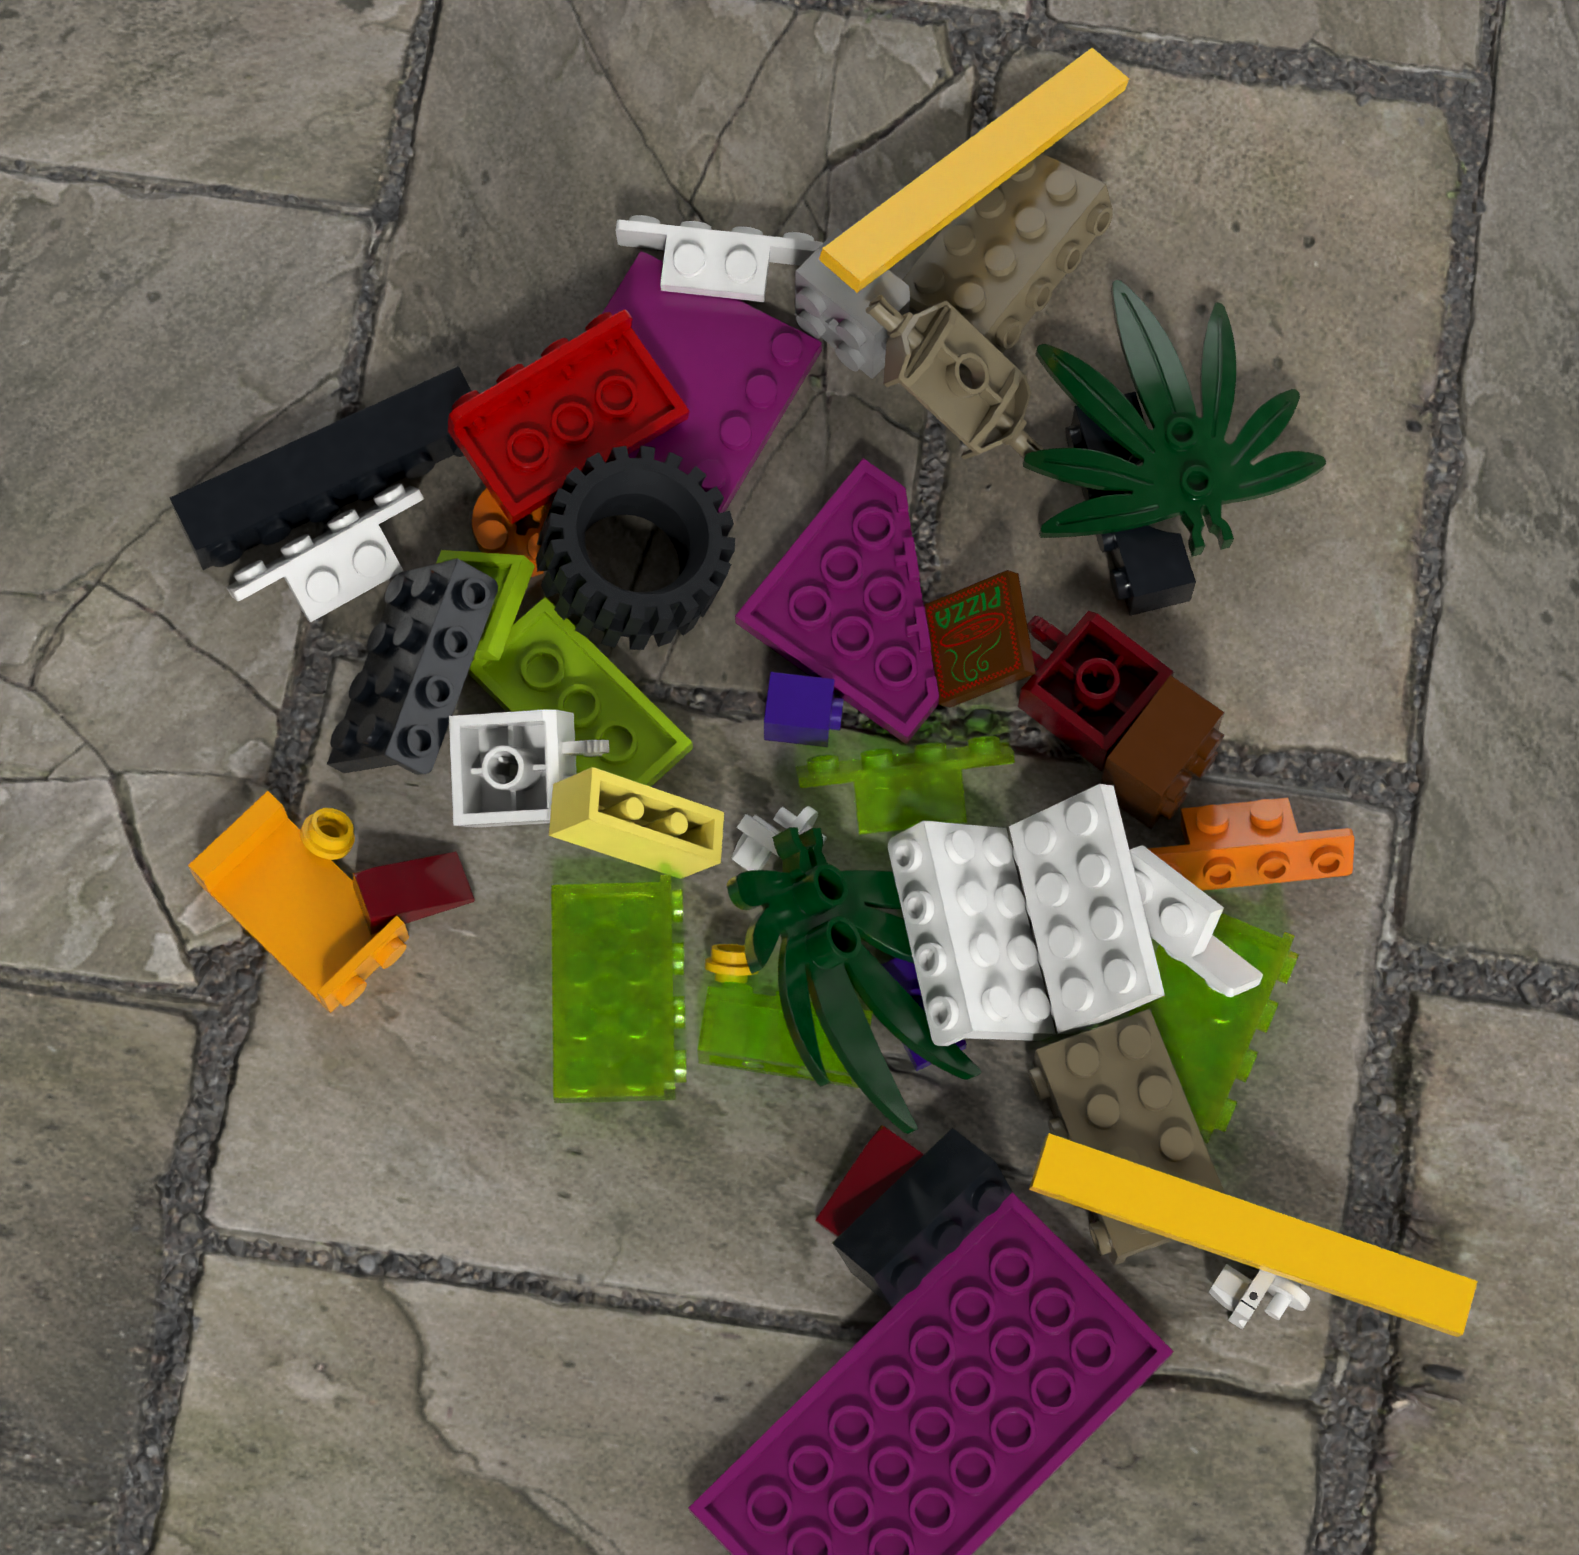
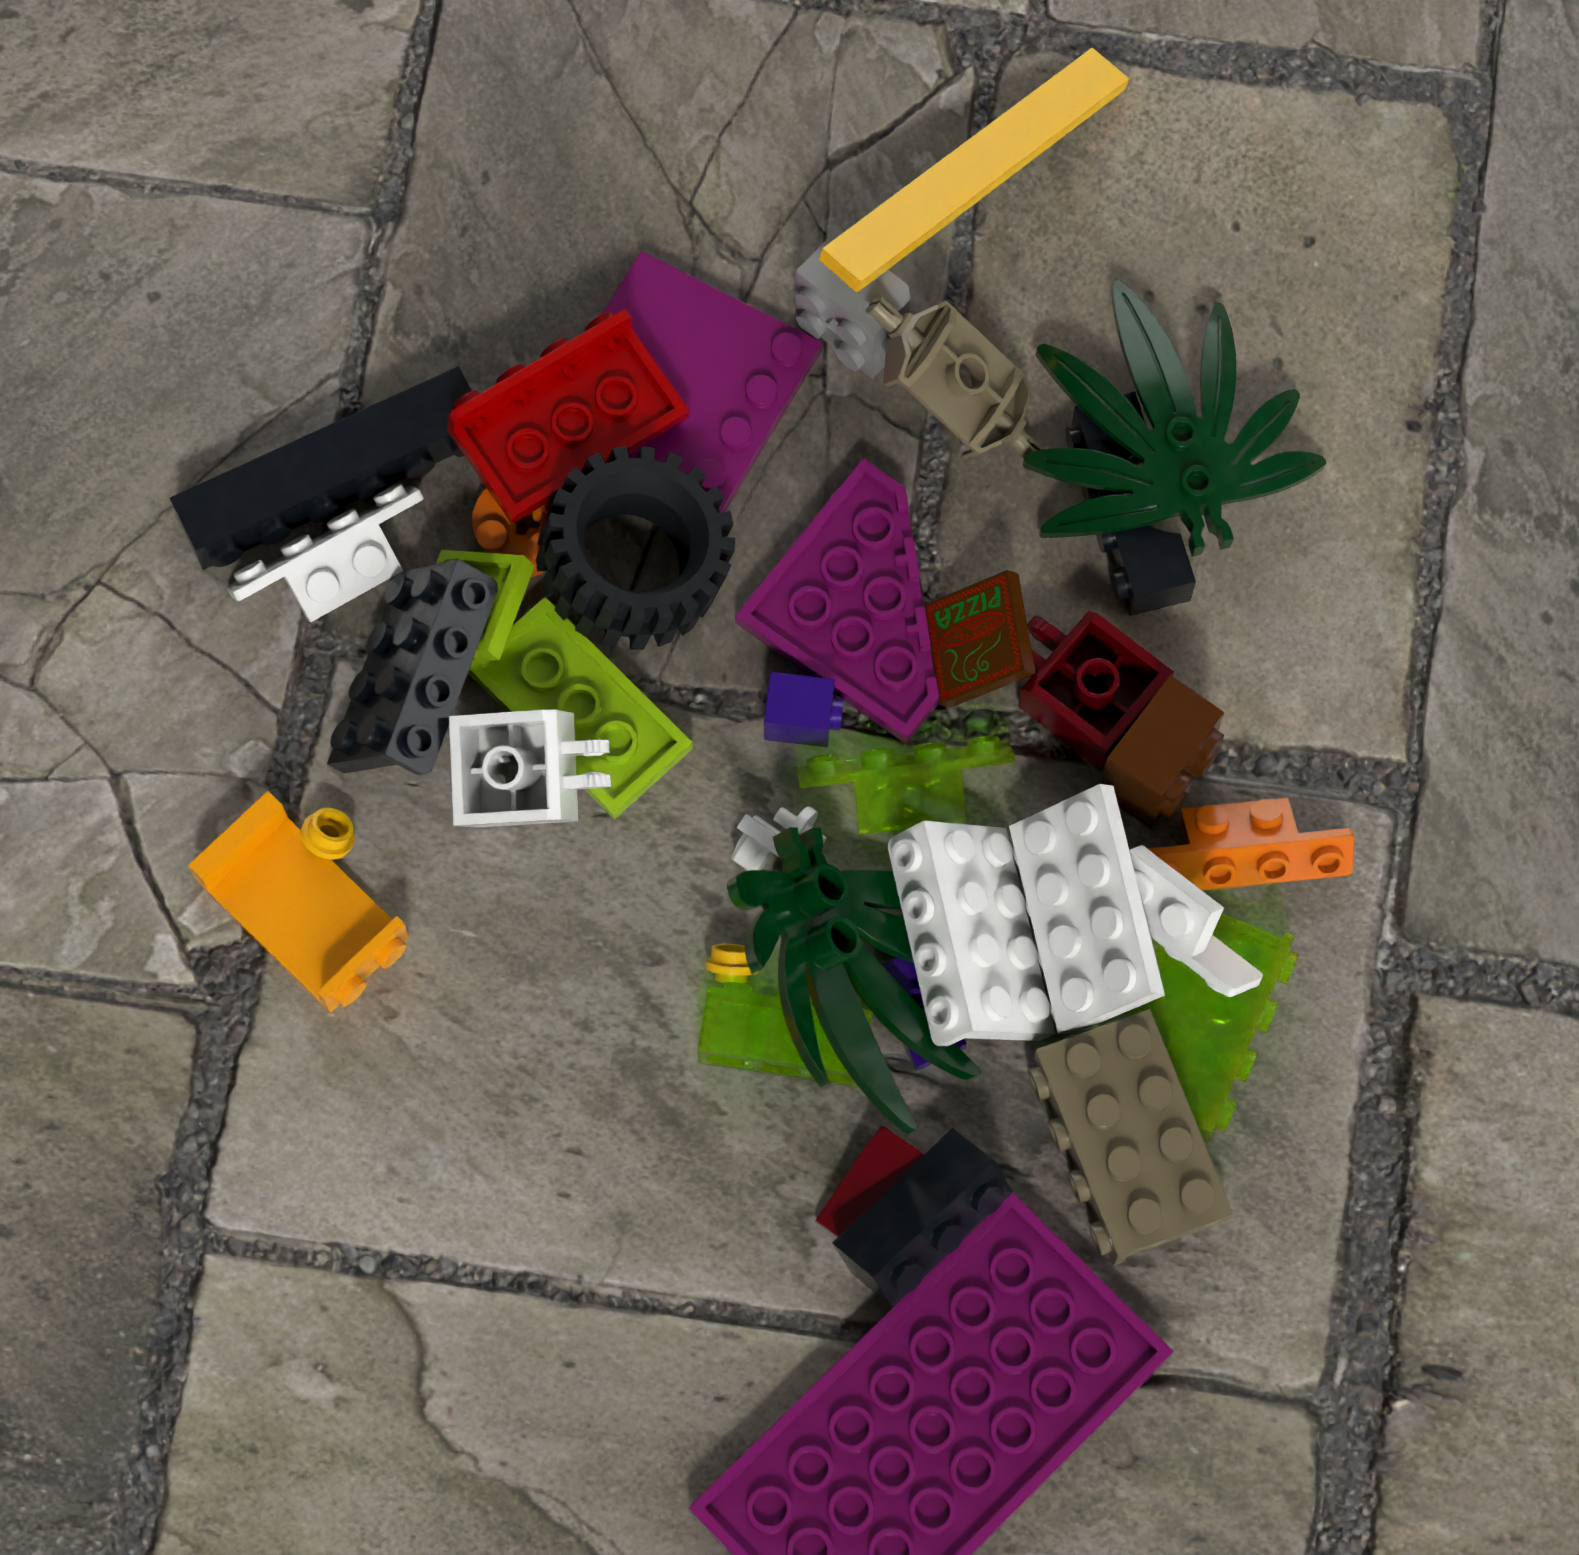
(411, 889): dark red slope -> none
(616, 992): clear neon green bracket -> none
(636, 823): light yellow brick -> none
(715, 260): white bracket -> none
(1012, 248): dark tan bracket -> none
(1243, 1295): white hips -> none
(1253, 1235): yellow tile -> none

